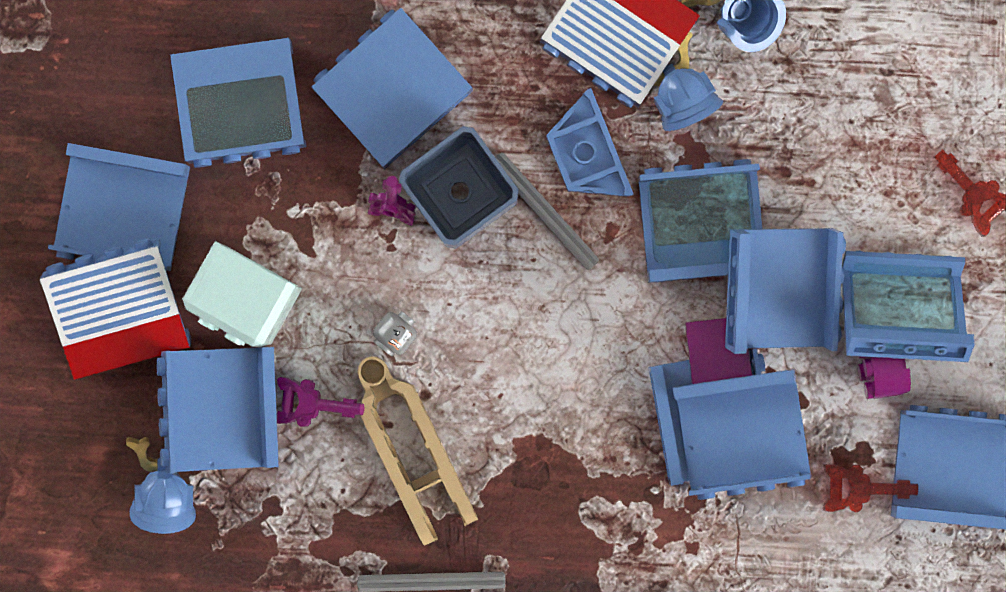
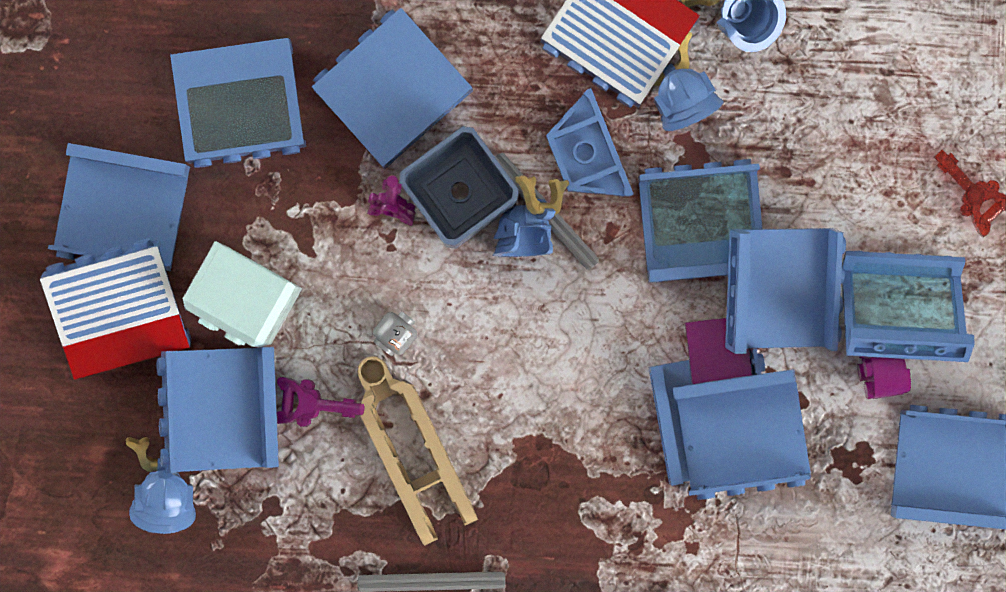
(526, 228): none -> medium blue helmet
(860, 488): clear red piece -> none

